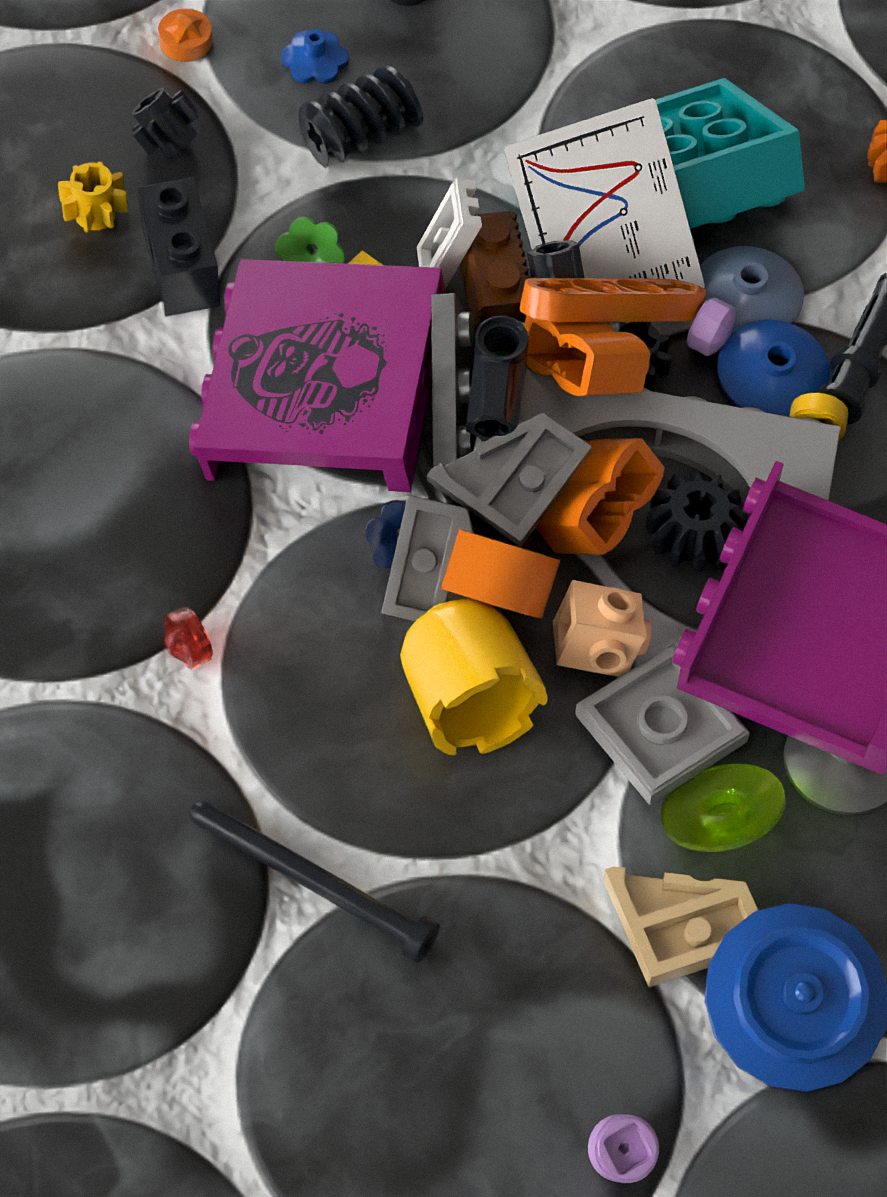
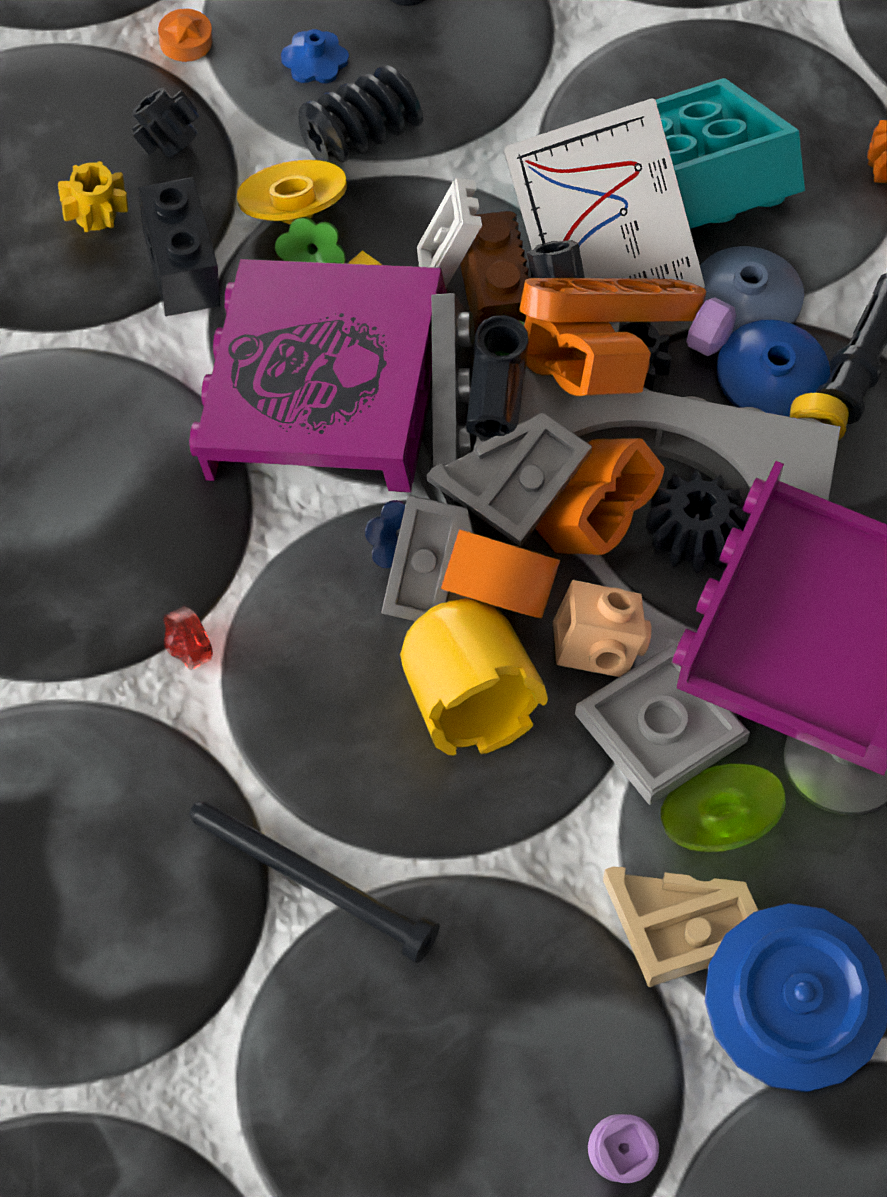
(291, 190): none -> yellow dish

